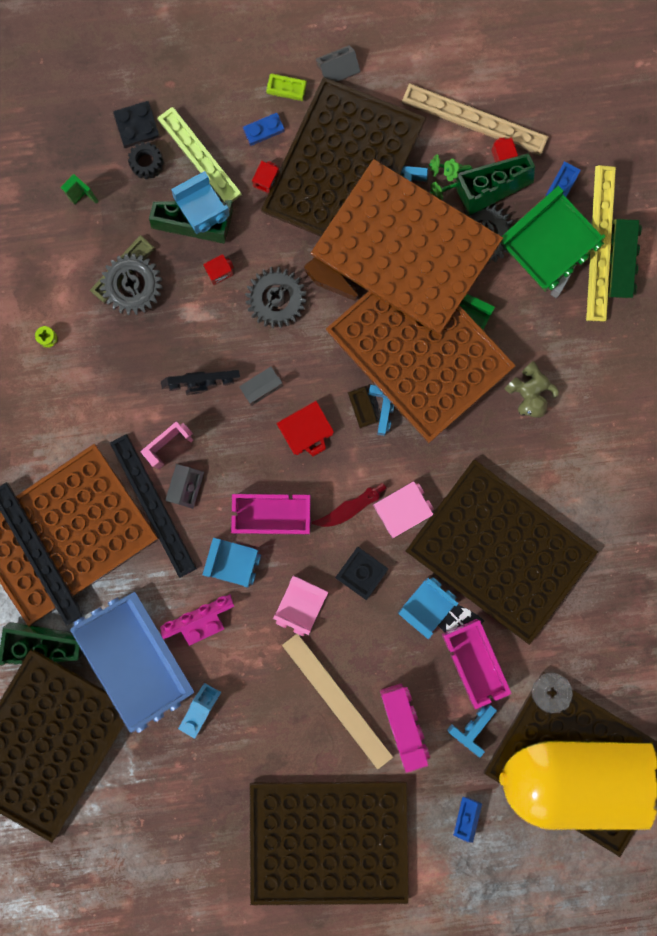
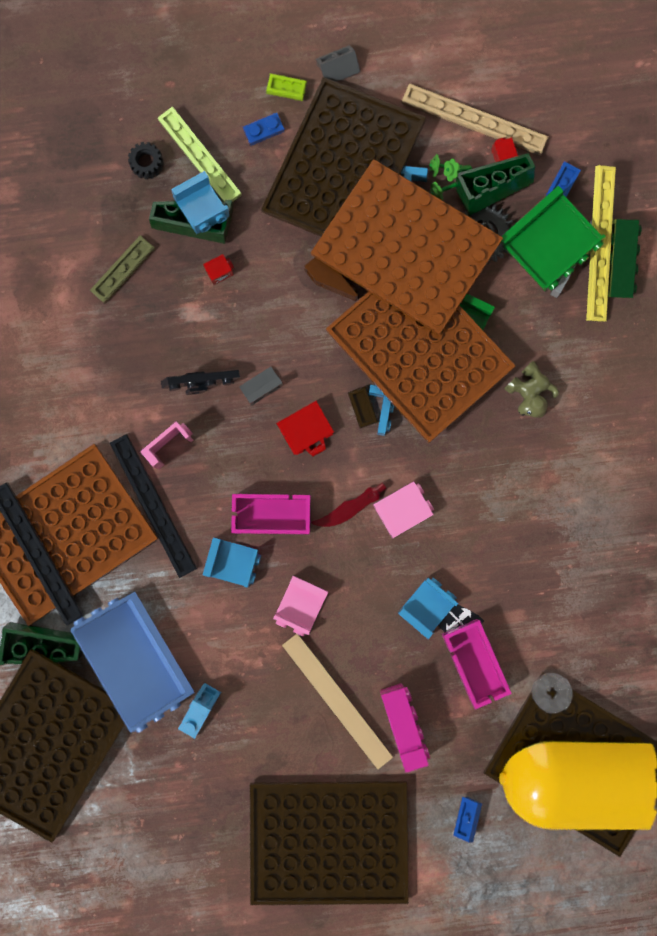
(49, 339): lime wheel -> none
(76, 189): green panel -> none
(136, 124): black plate -> none
(137, 301): dark grey gear -> none
(184, 486): dark grey panel -> none
(200, 622): dark pink bracket -> none
(265, 176): red brick -> none
(286, 283): dark grey gear -> none
(361, 573): black plate -> none
(473, 729): dark azure bracket -> none
(501, 551): dark brown plate -> none

